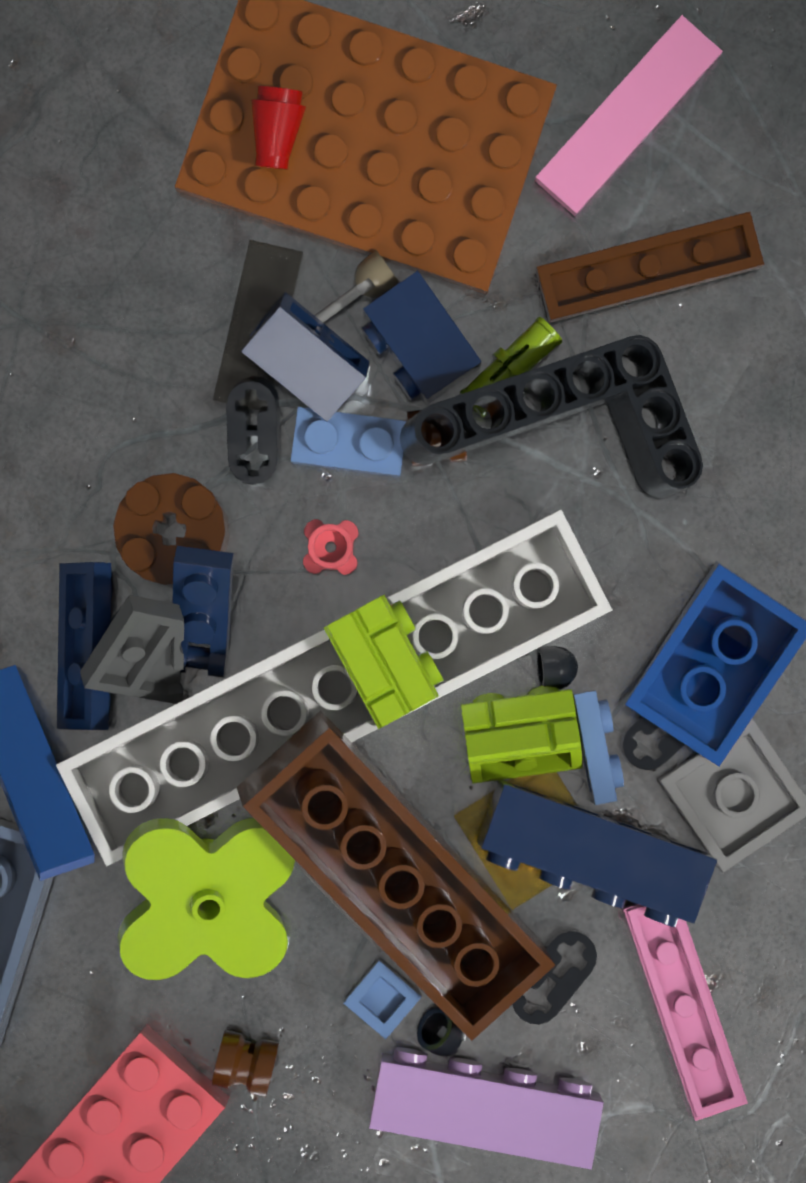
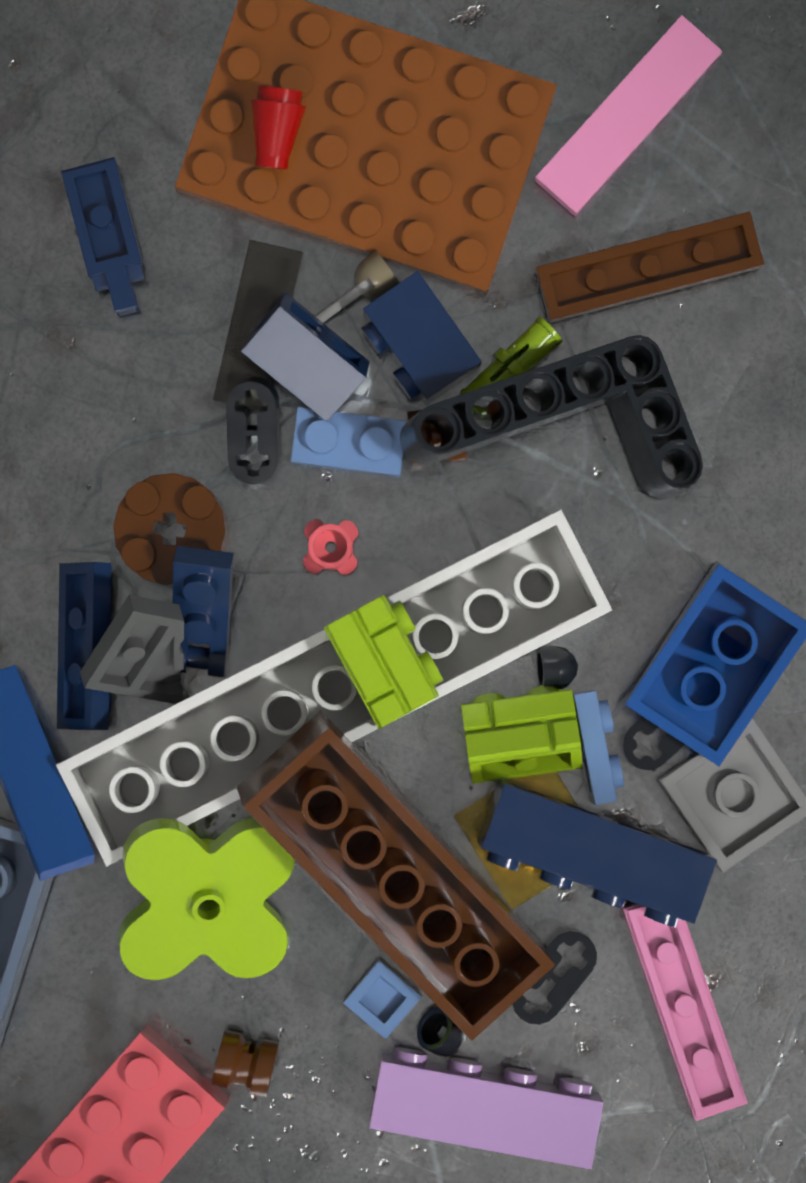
(105, 231): none -> dark blue hinge

